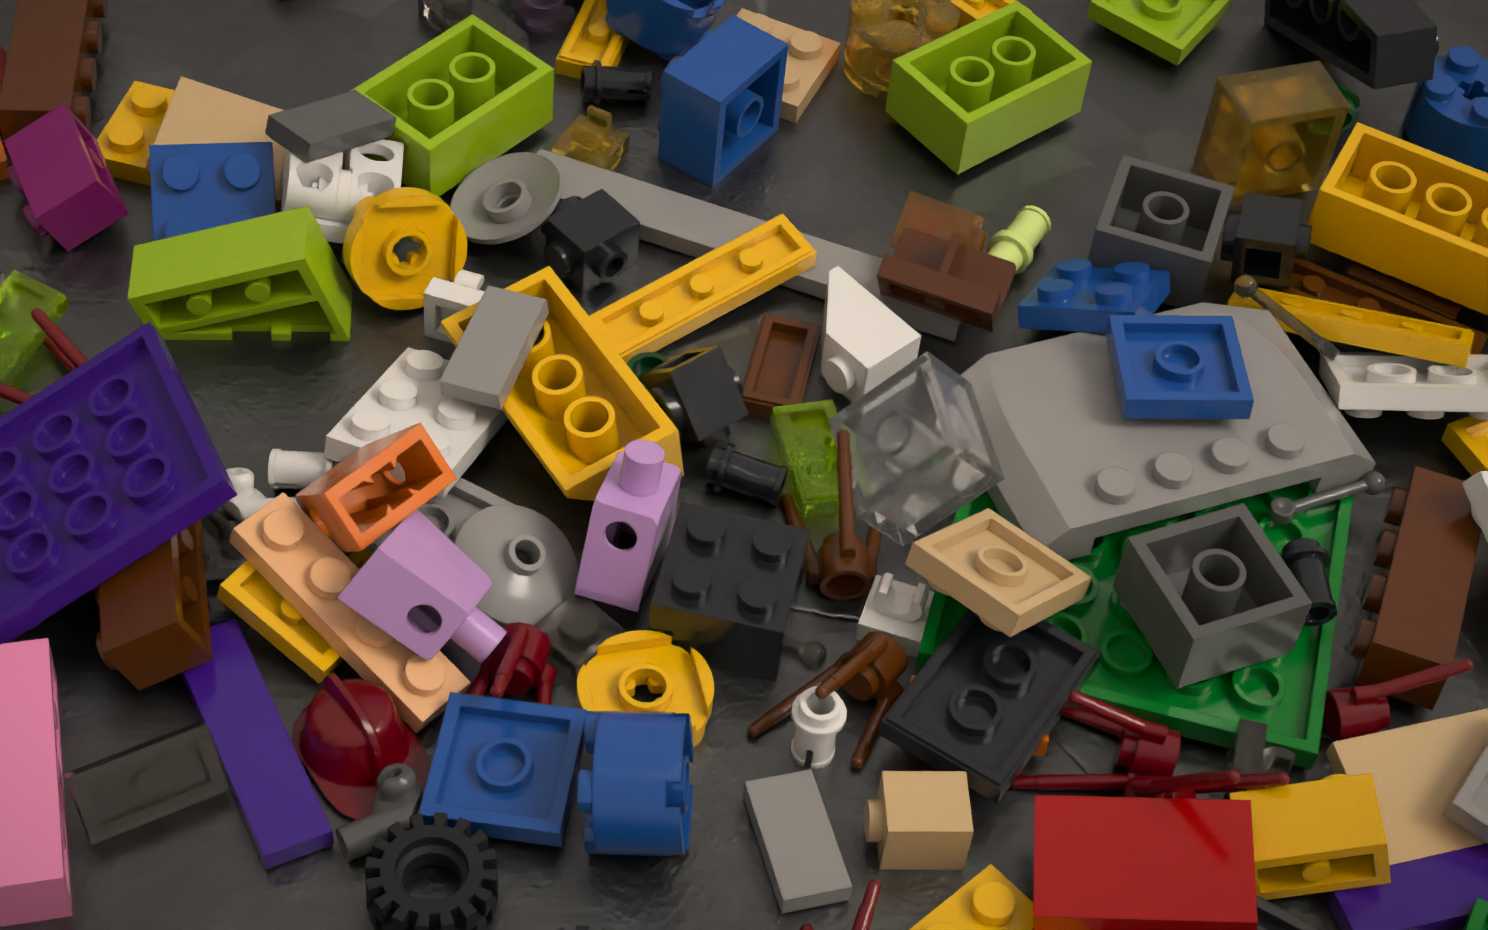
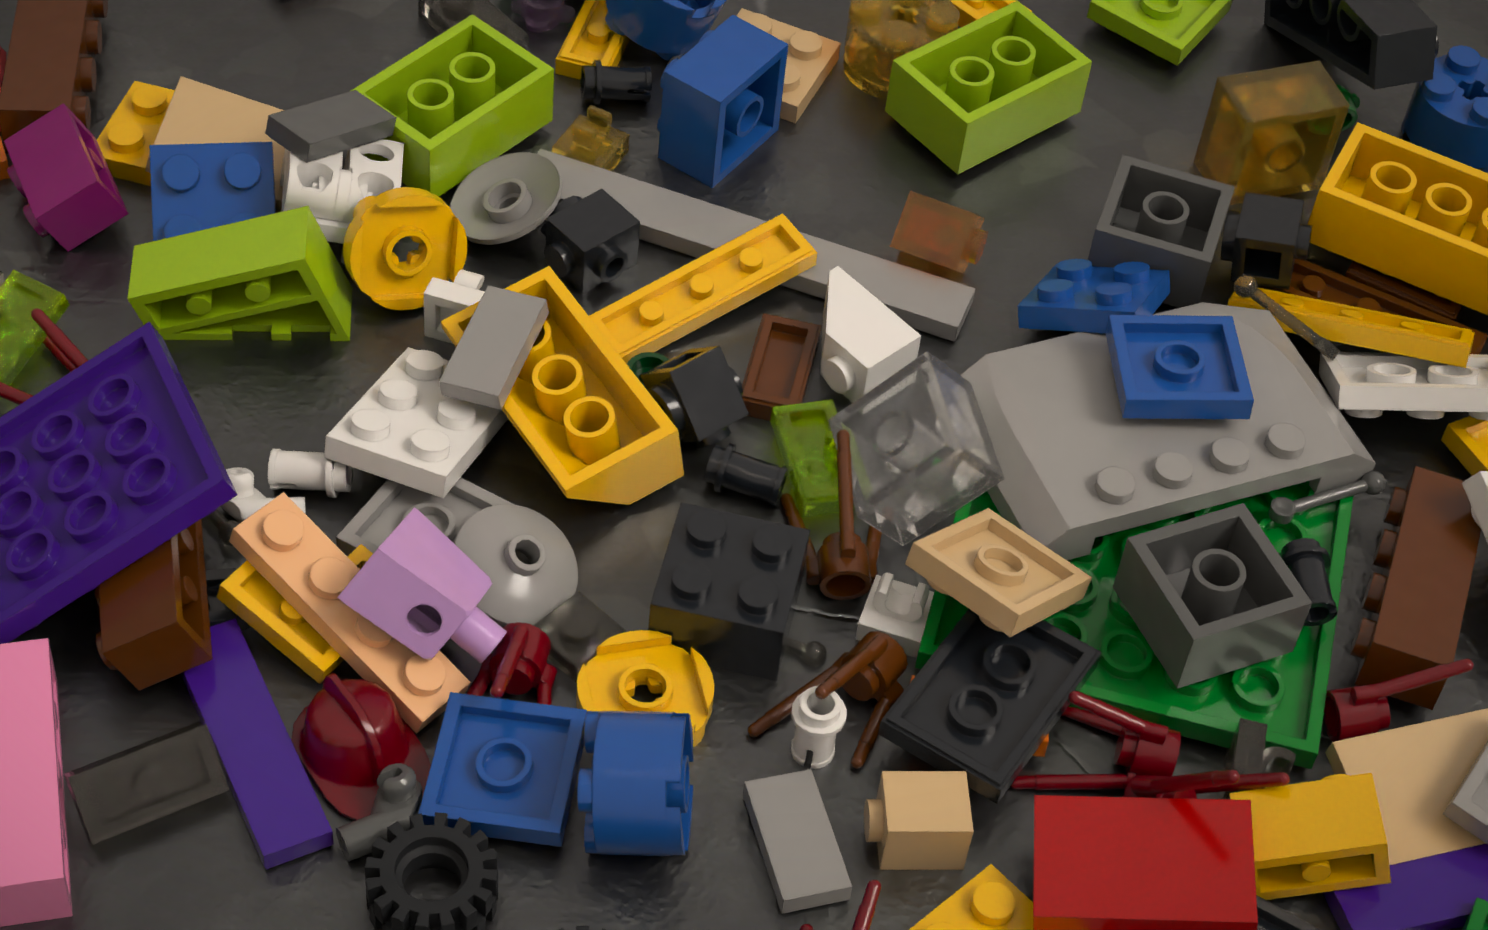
(363, 500): orange torso -> none
(634, 499): lavender torso -> none
(947, 278): reddish brown panel -> none
(1020, 237): yellowish green pin -> none

